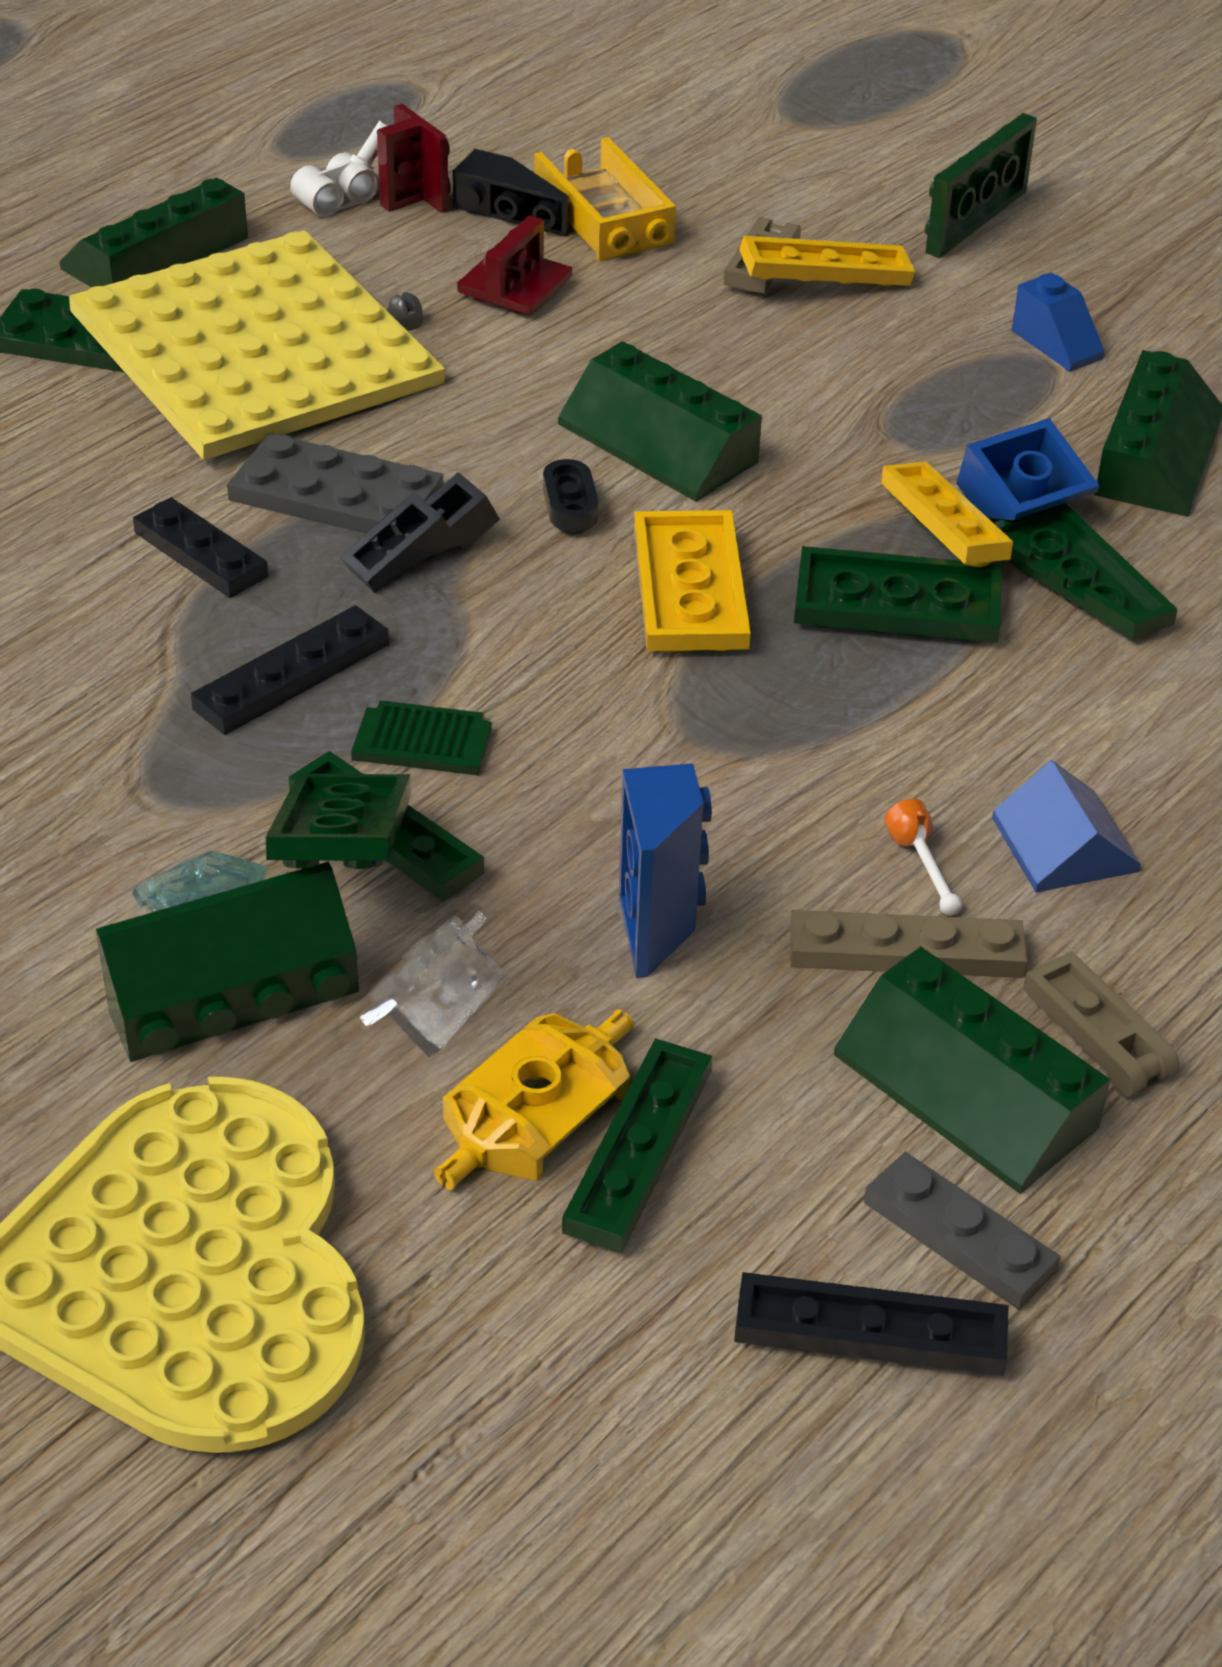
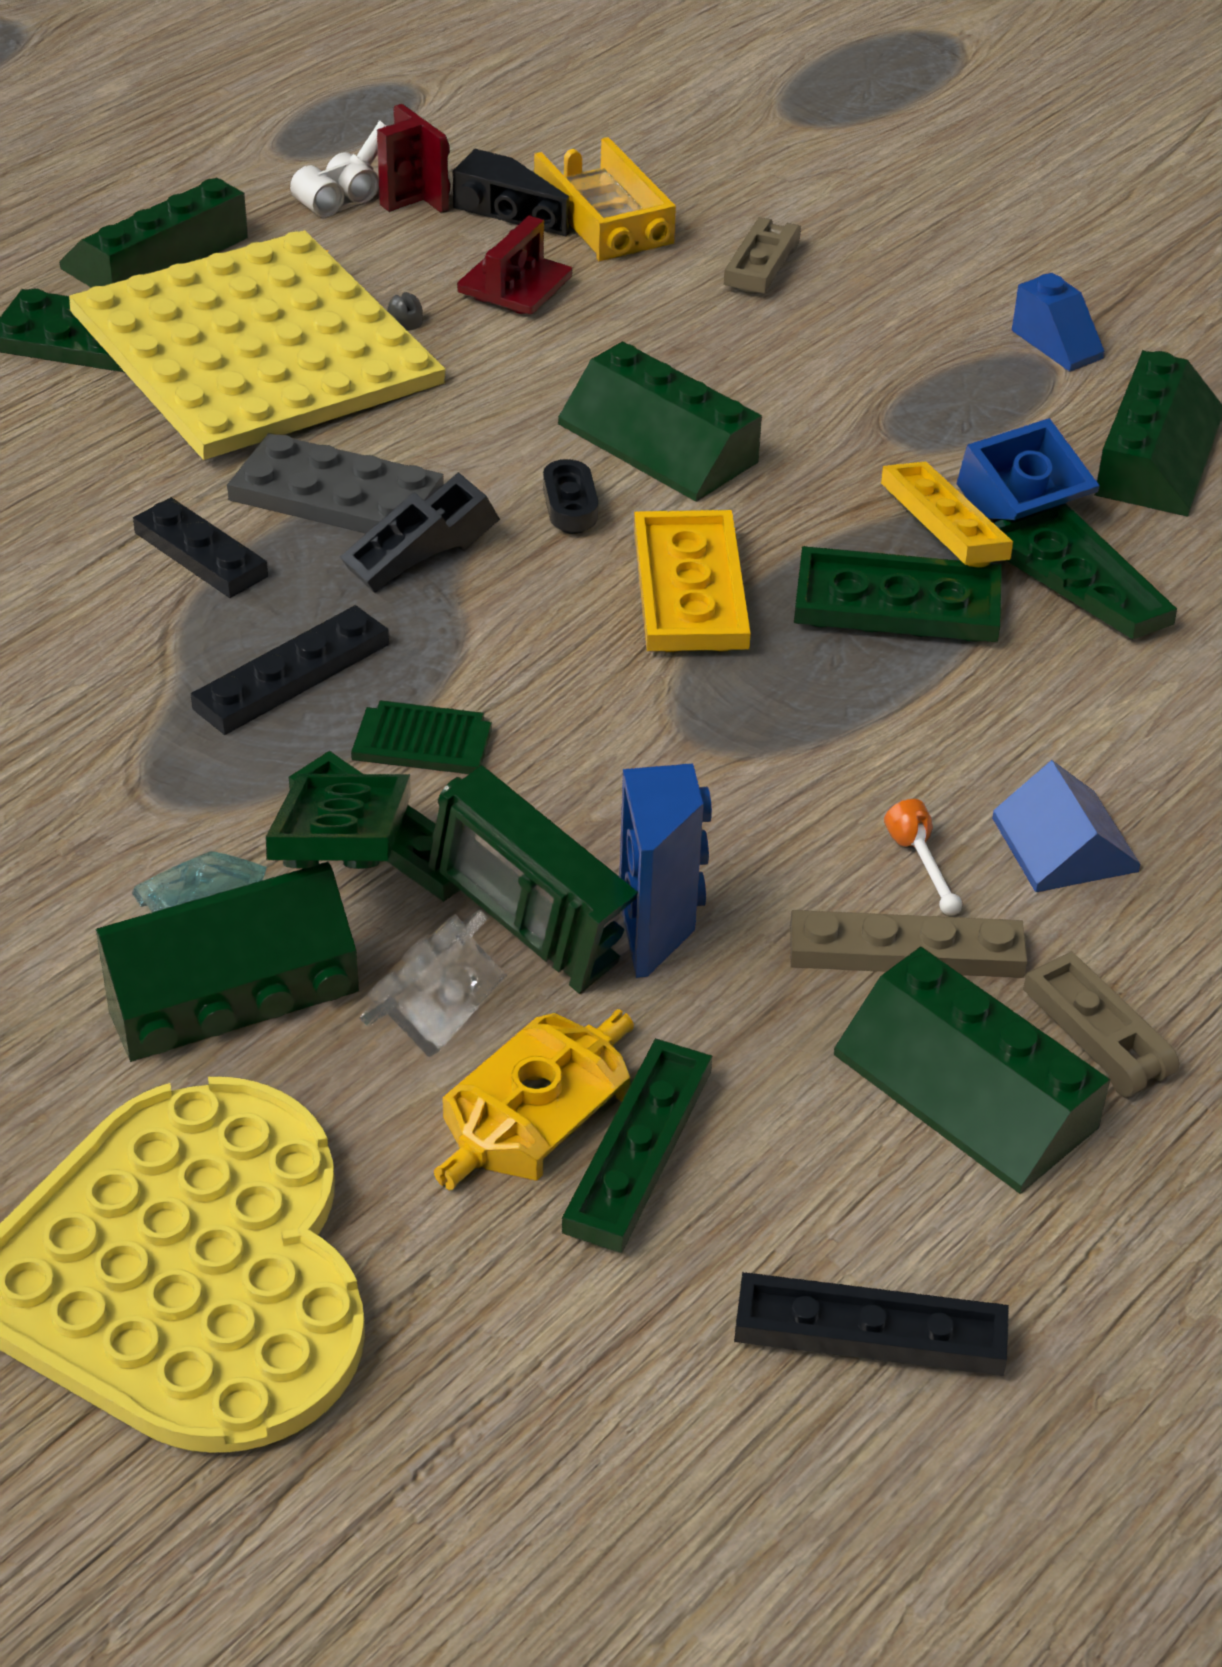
(529, 876): none -> dark green door
(826, 261): yellow plate -> none
(962, 1230): dark grey plate -> none
(979, 185): dark green plate -> none

